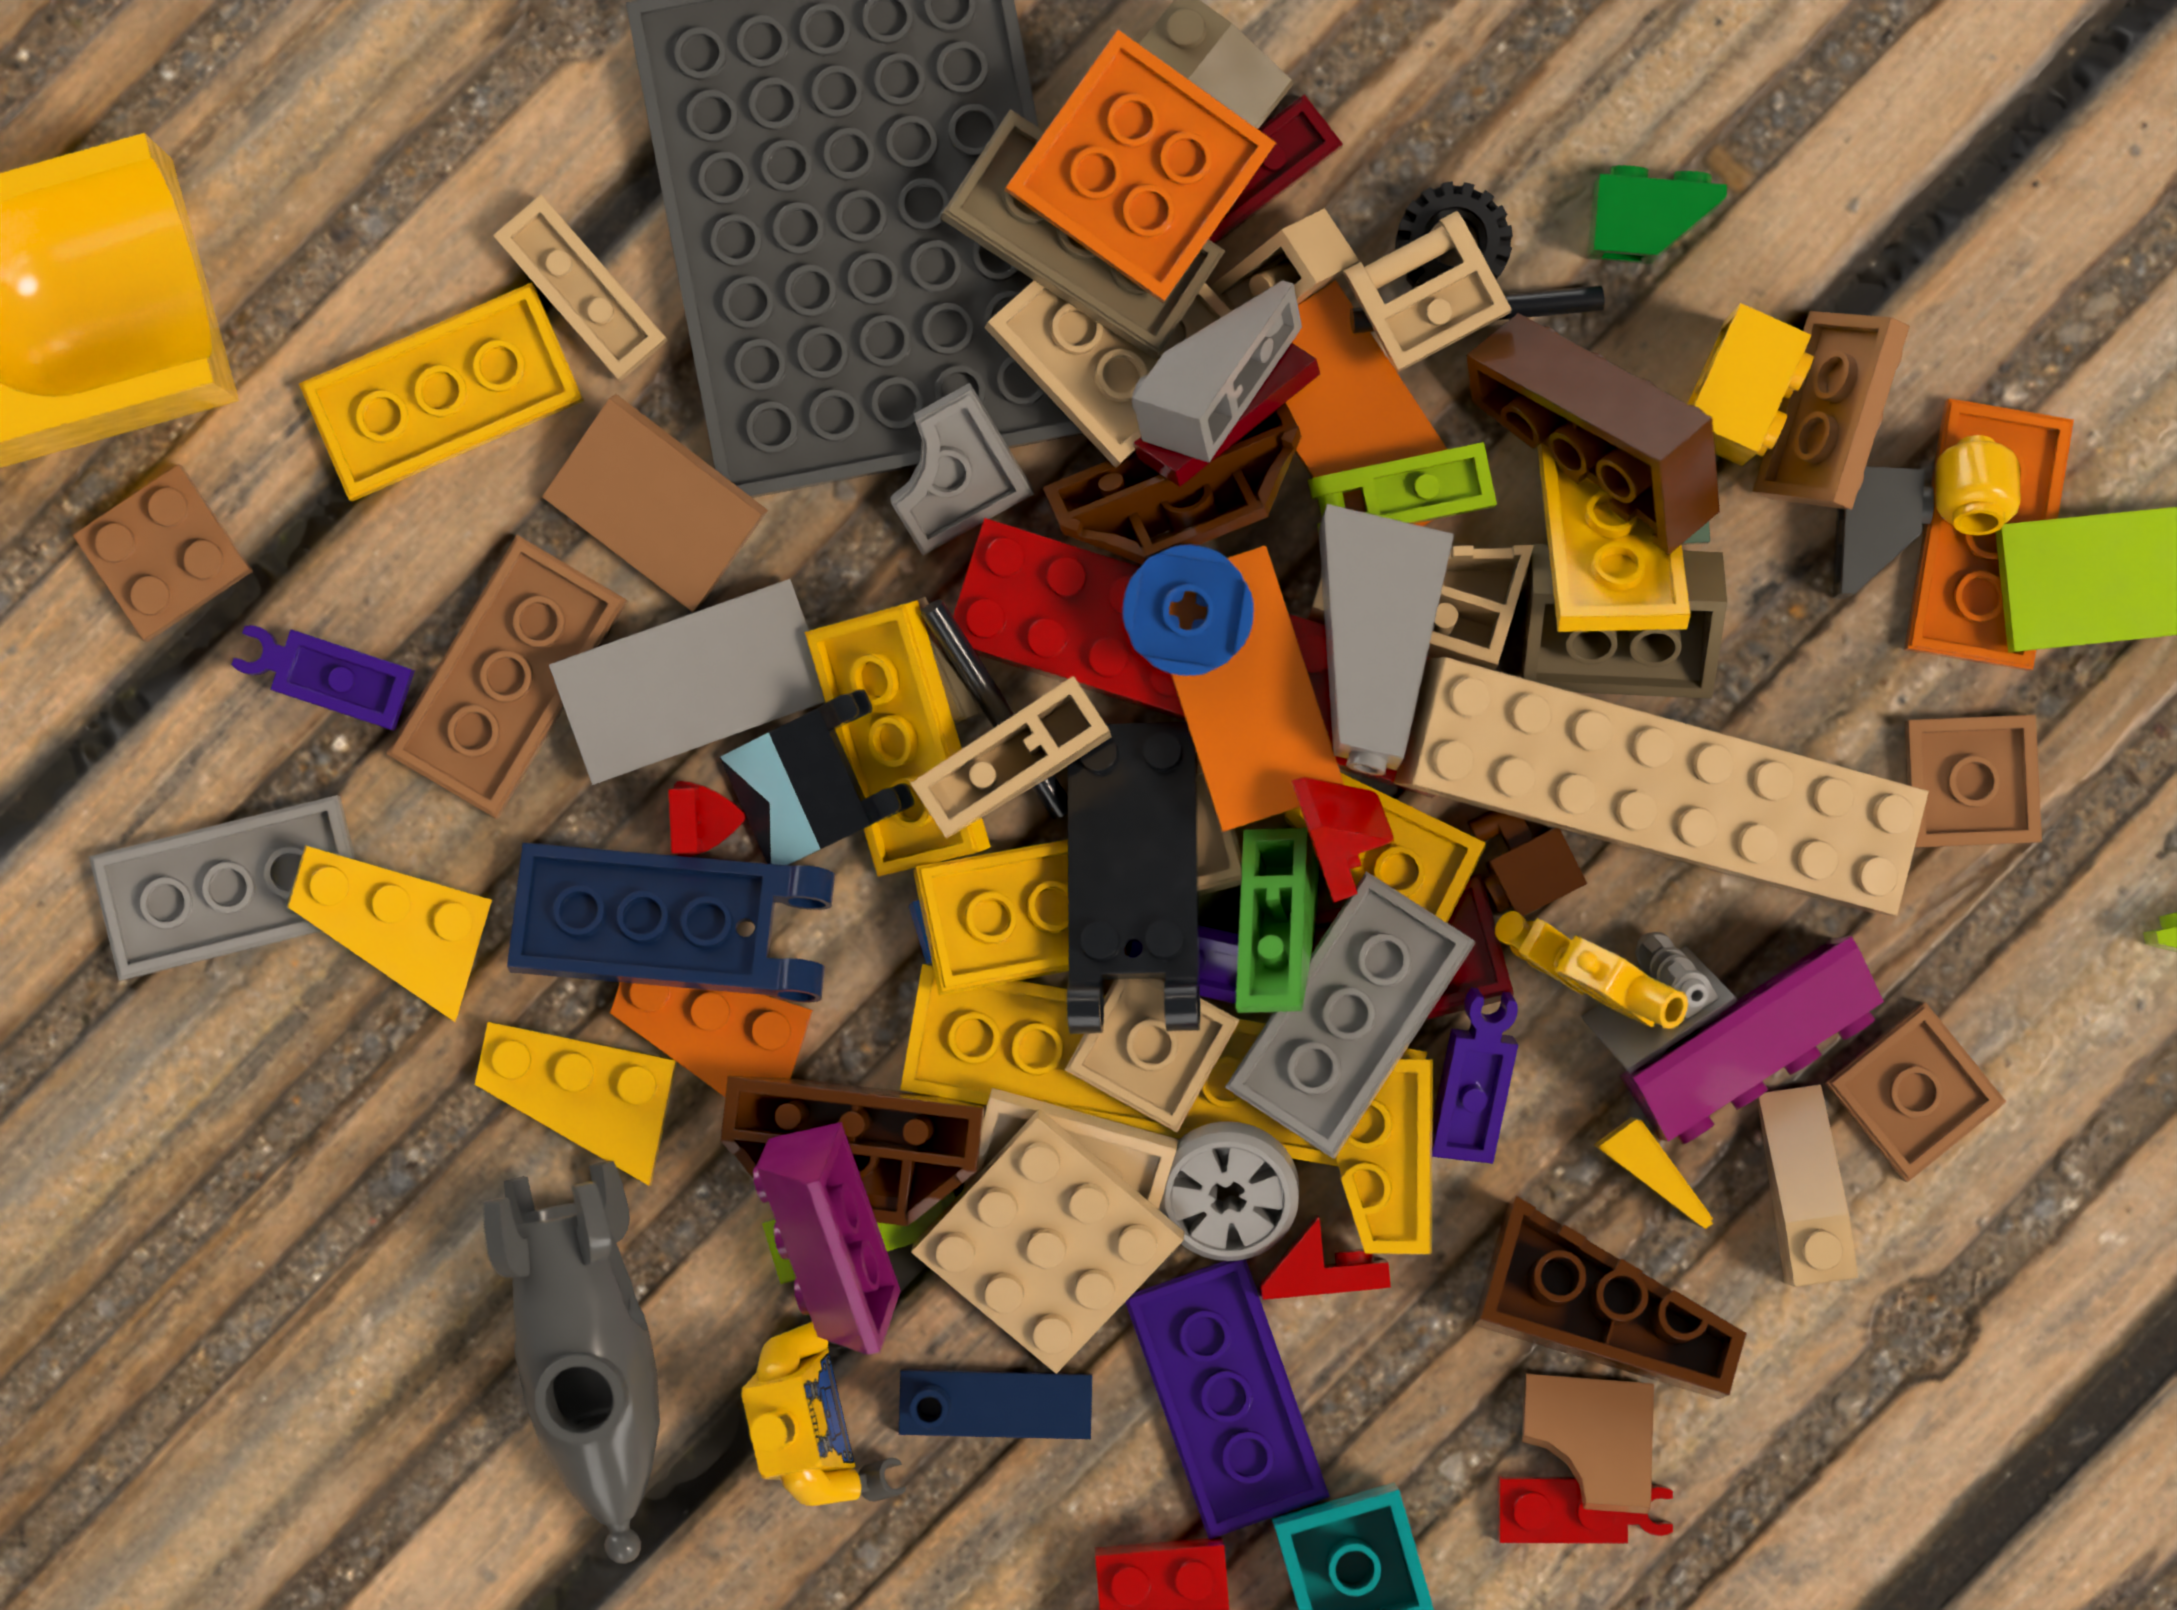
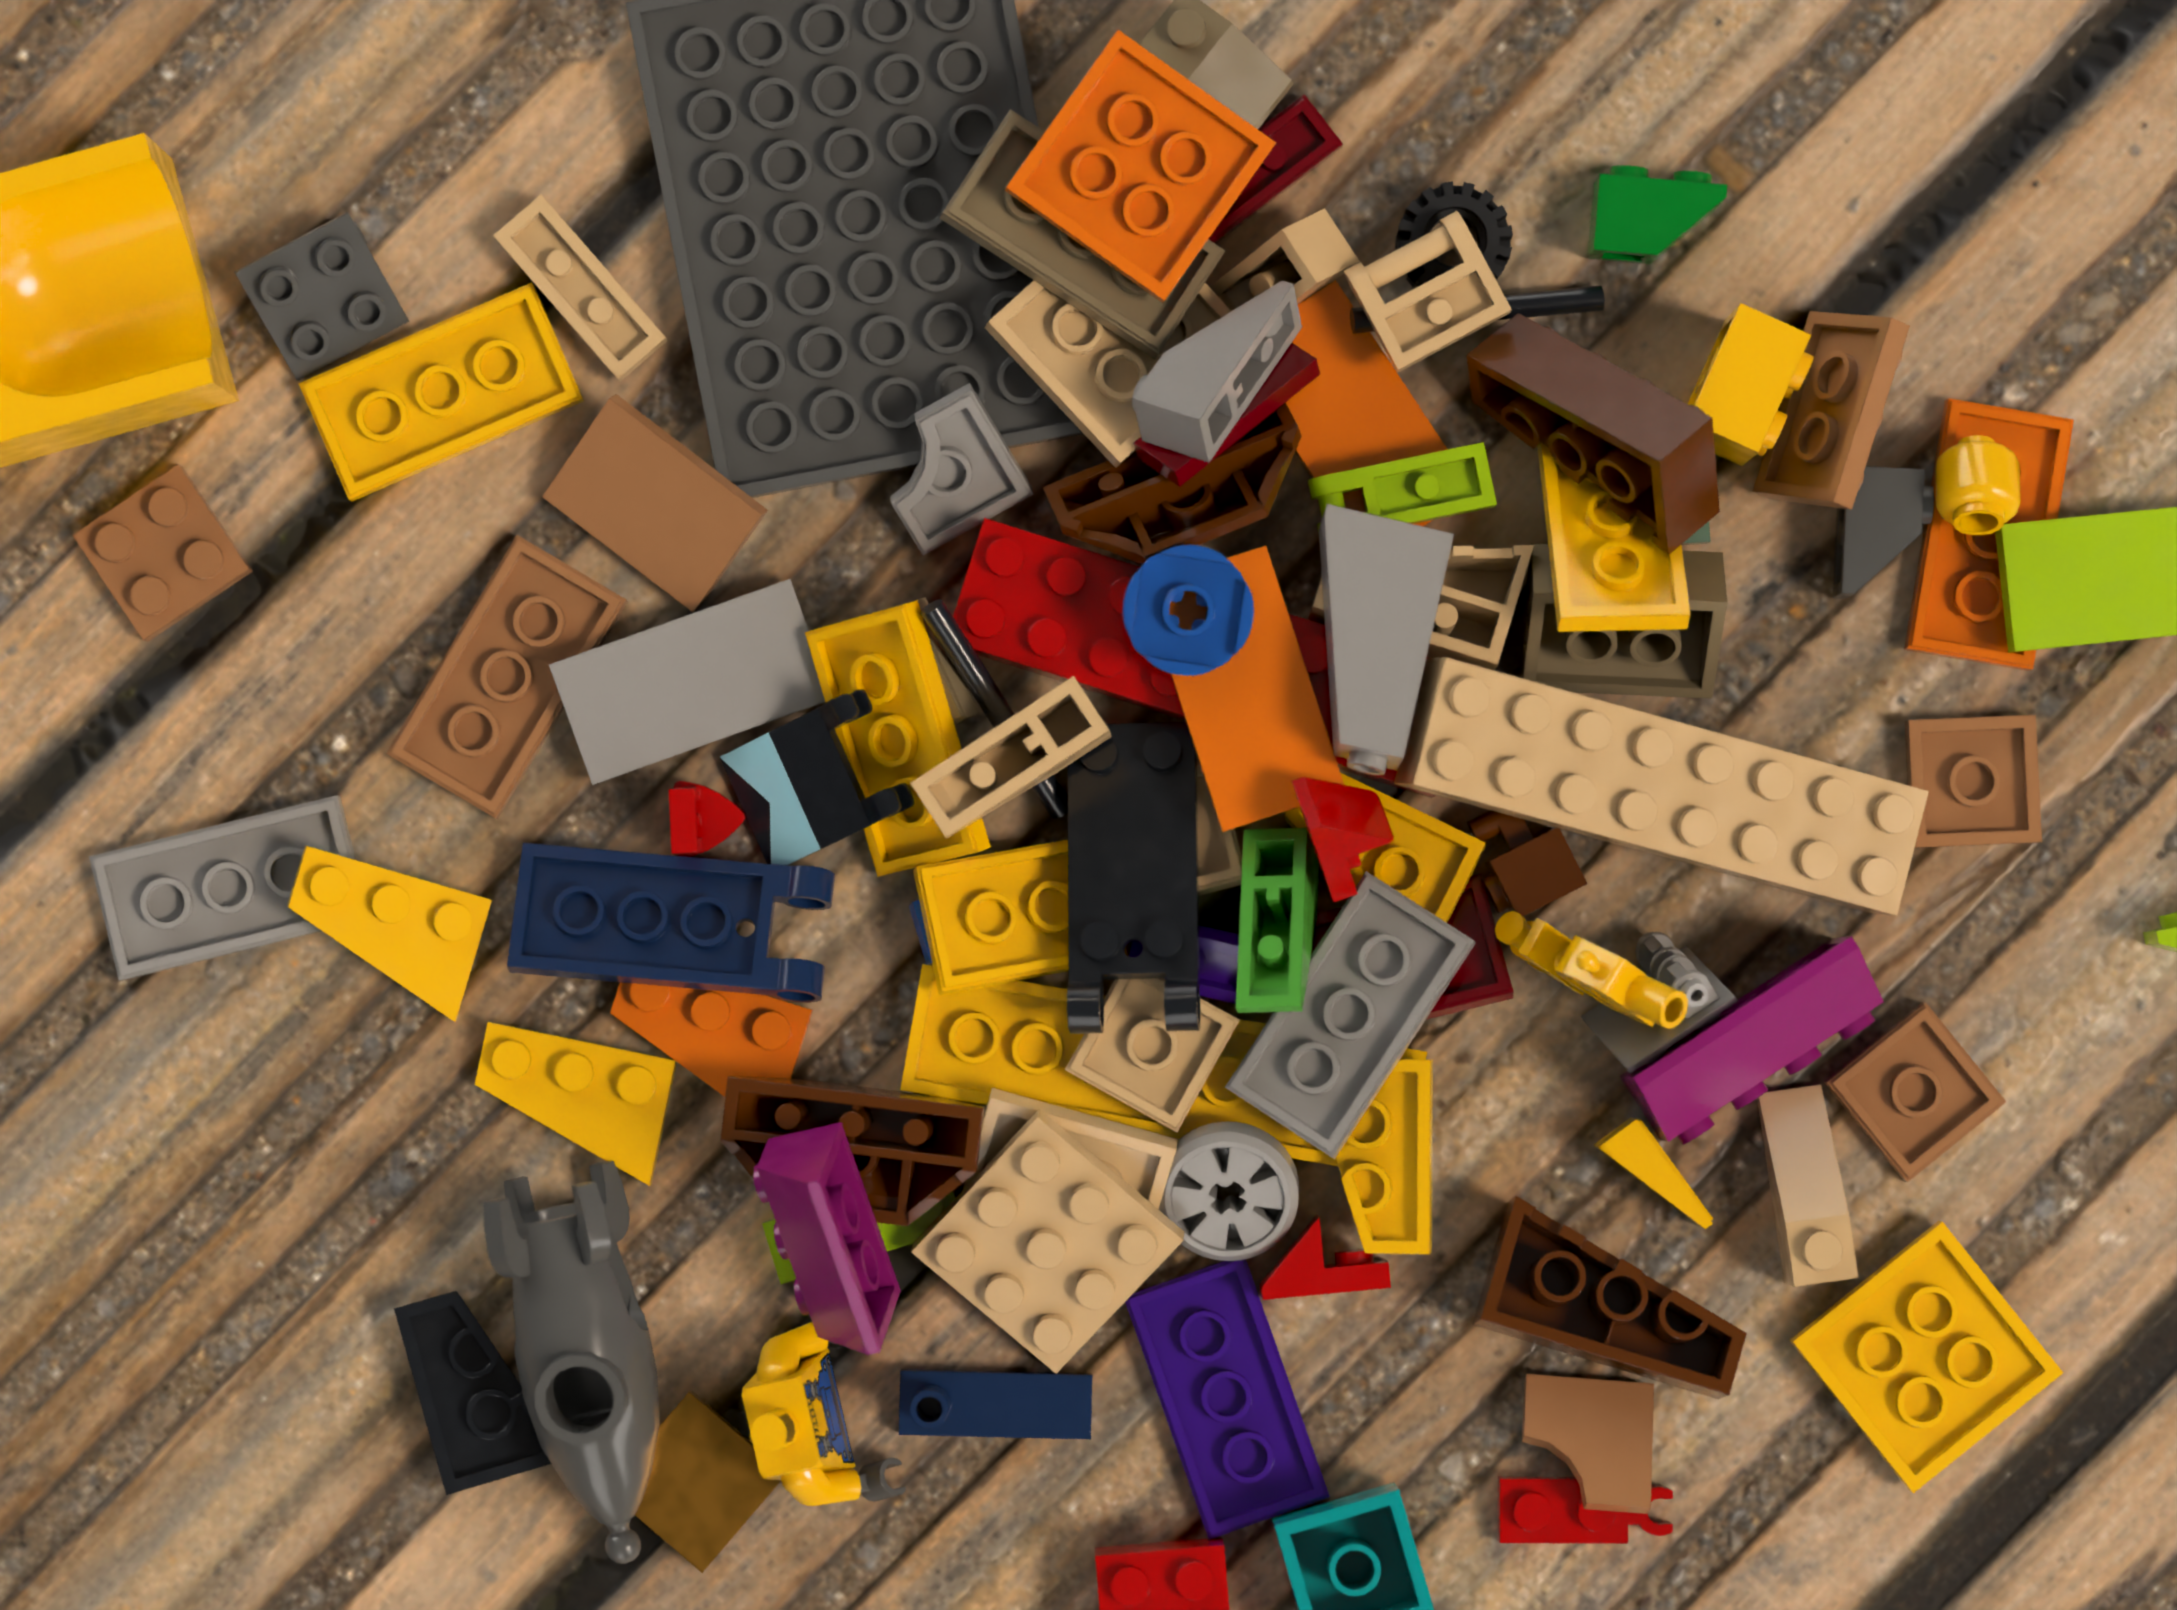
(322, 296): none -> dark grey hinge
(331, 676): dark purple plate -> none
(466, 1395): none -> black wing
(701, 1482): none -> pearl gold tile
(1475, 1083): dark purple plate -> none
(1926, 1356): none -> yellow plate

